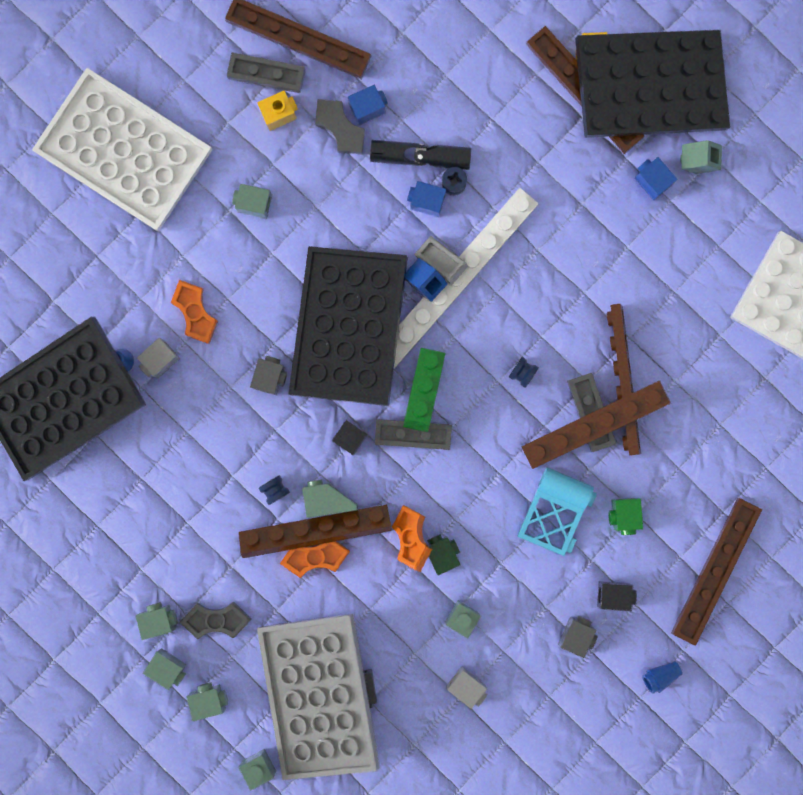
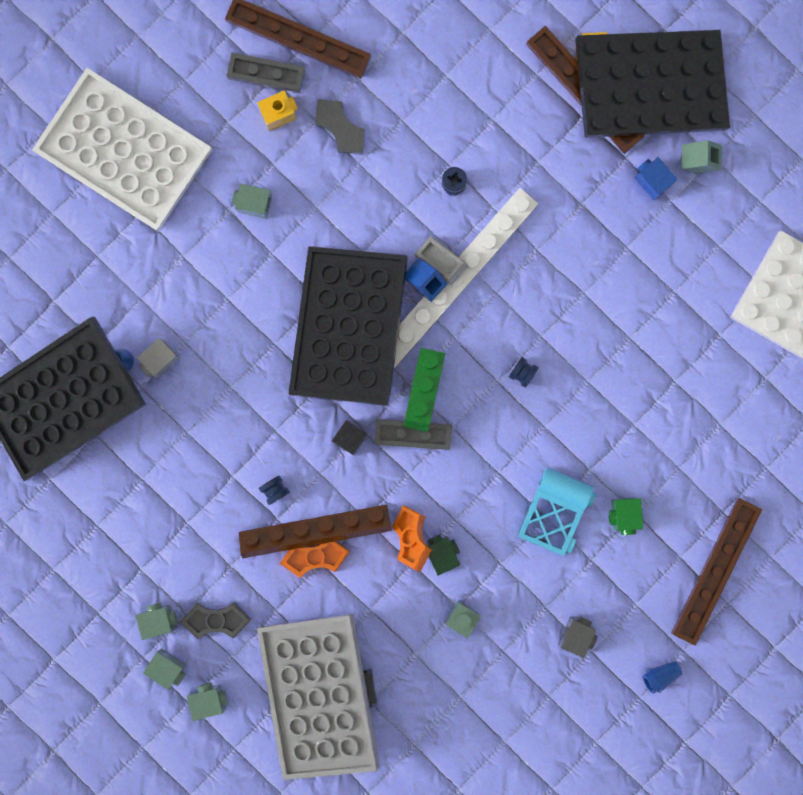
(198, 322): orange tile -> none
(257, 769): sand green brick -> none
(268, 375): dark grey brick -> none
(325, 499): sand green slope -> none
(367, 104): blue brick -> none
(426, 198): blue brick -> none
(436, 156): black piece -> none
(467, 688): light grey brick -> none
(587, 401): dark grey plate -> none
(596, 424): reddish brown plate -> none
(616, 596): black brick -> none
(622, 369): reddish brown plate -> none

